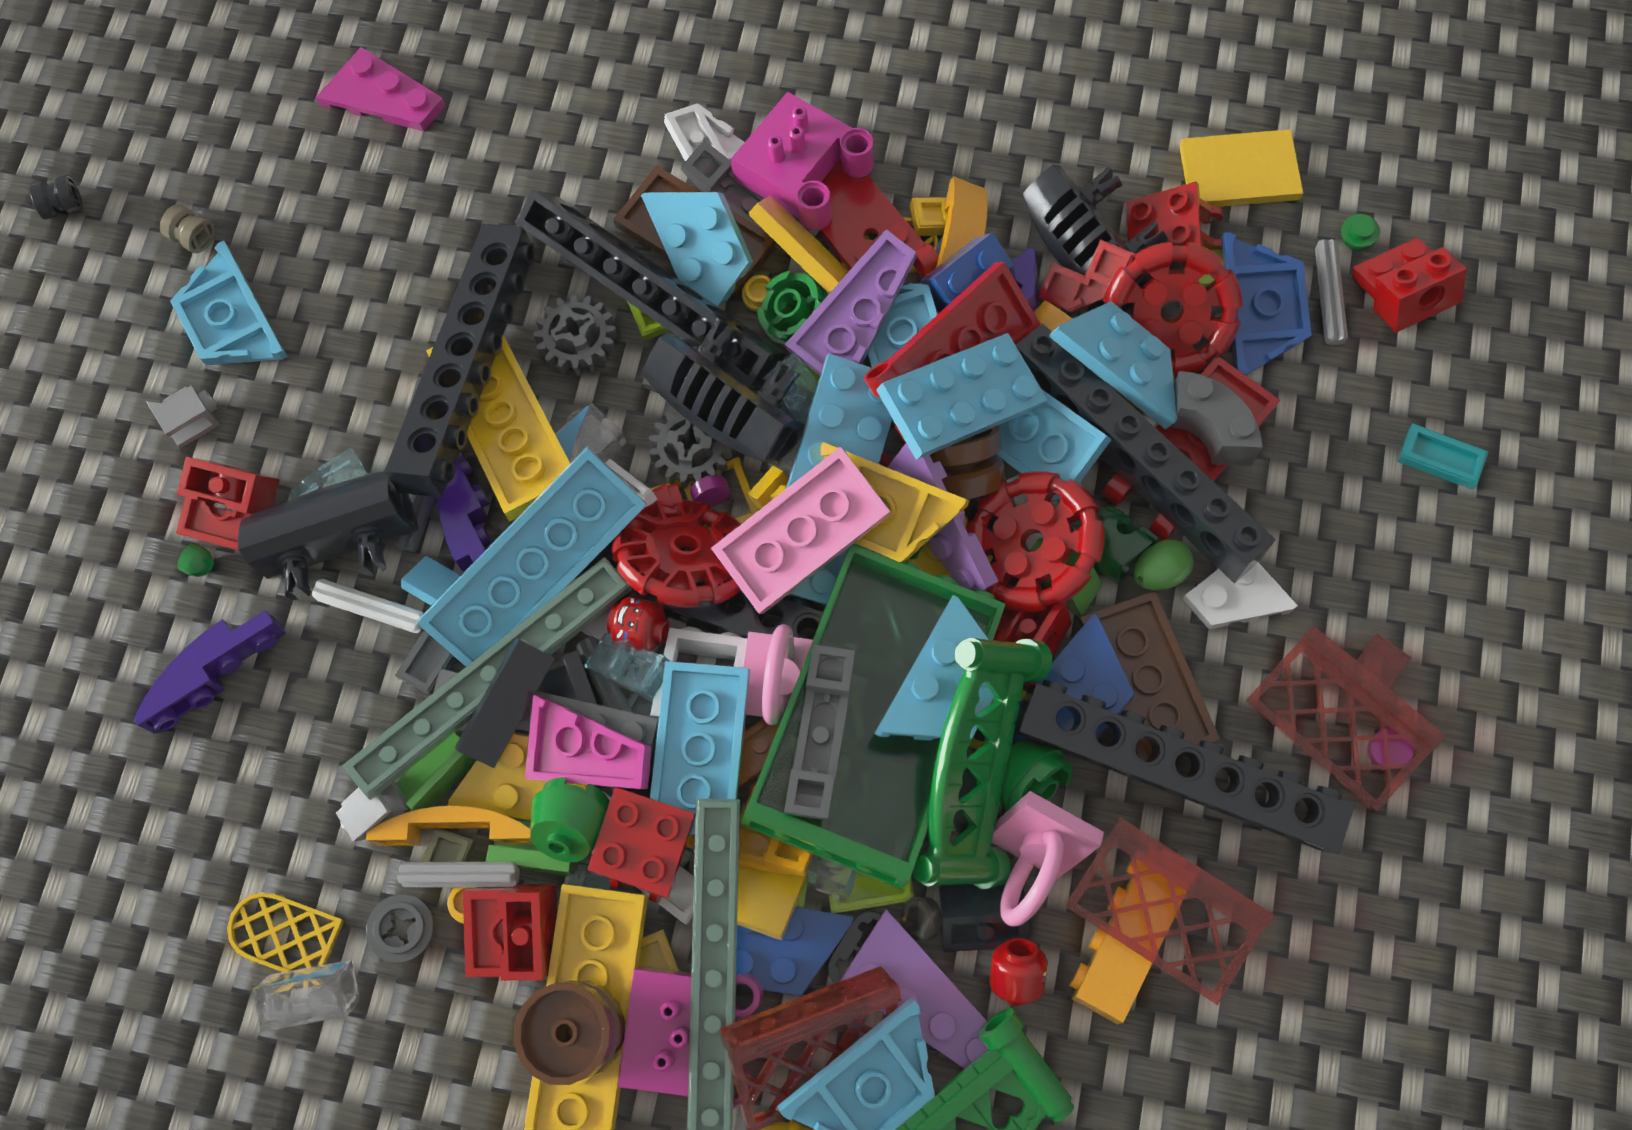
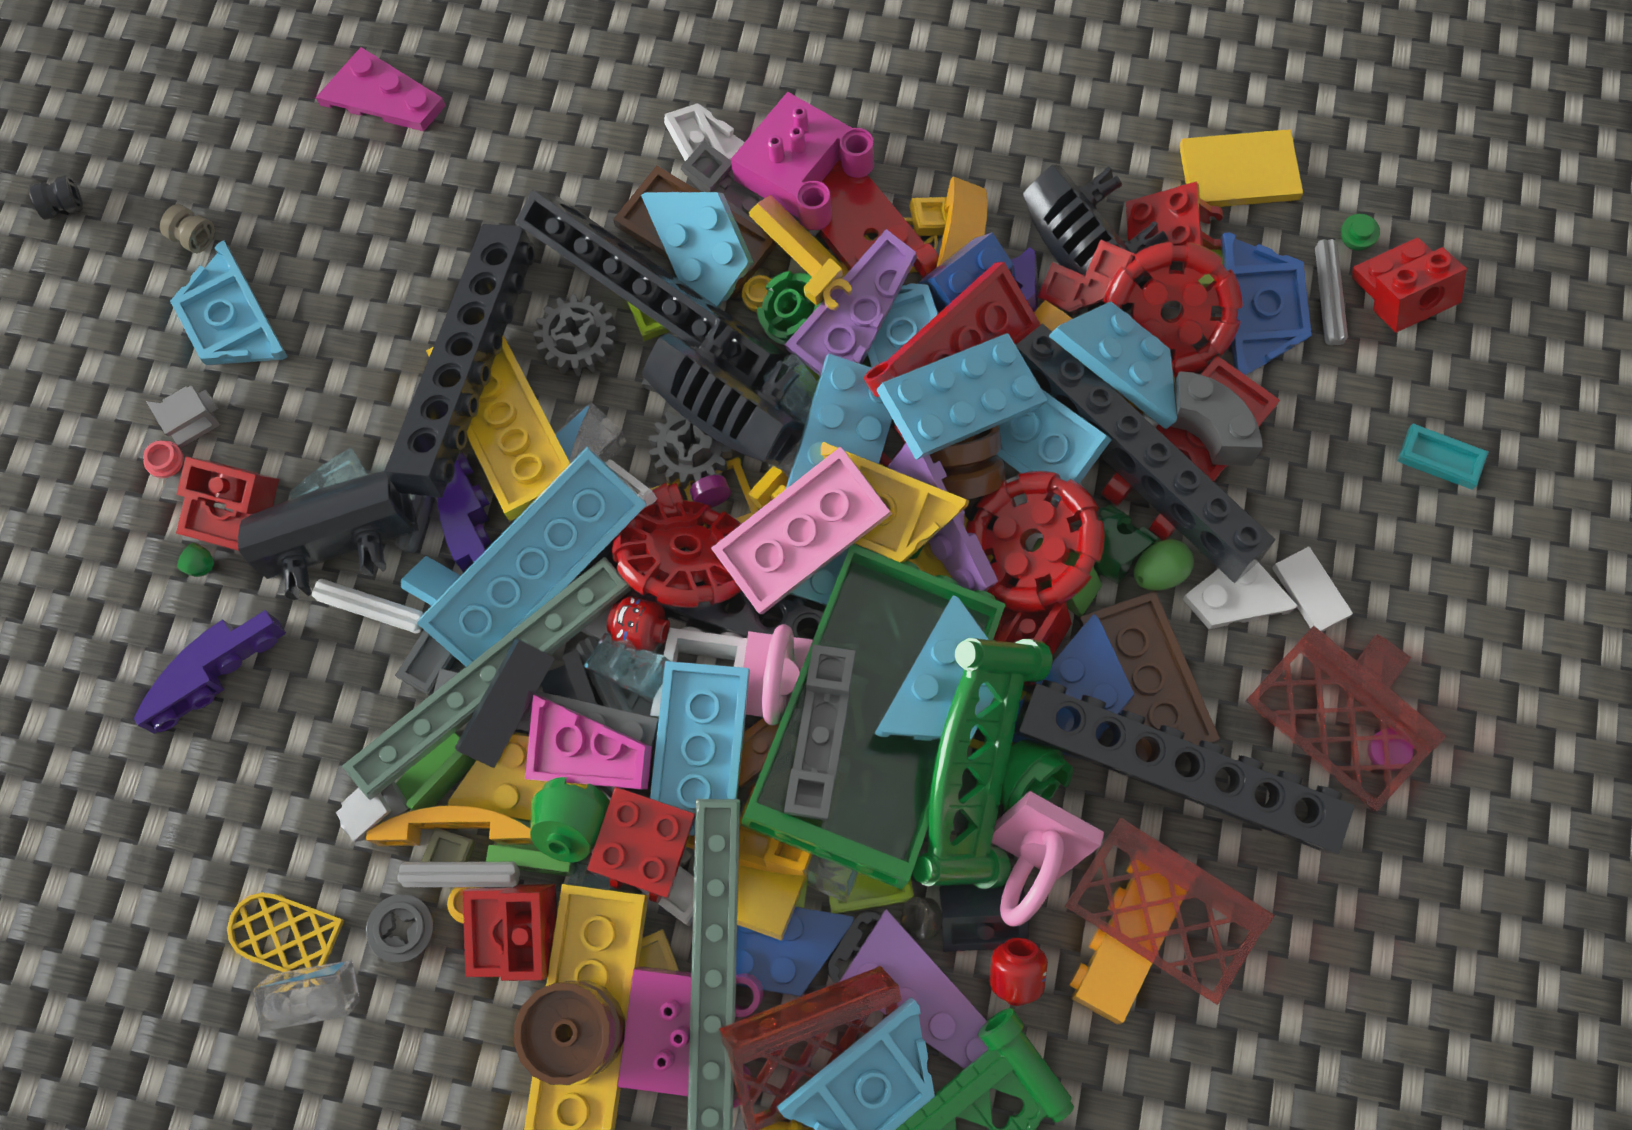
(163, 459): none -> coral plate
(824, 282): none -> yellow tile
(1312, 590): none -> white tile

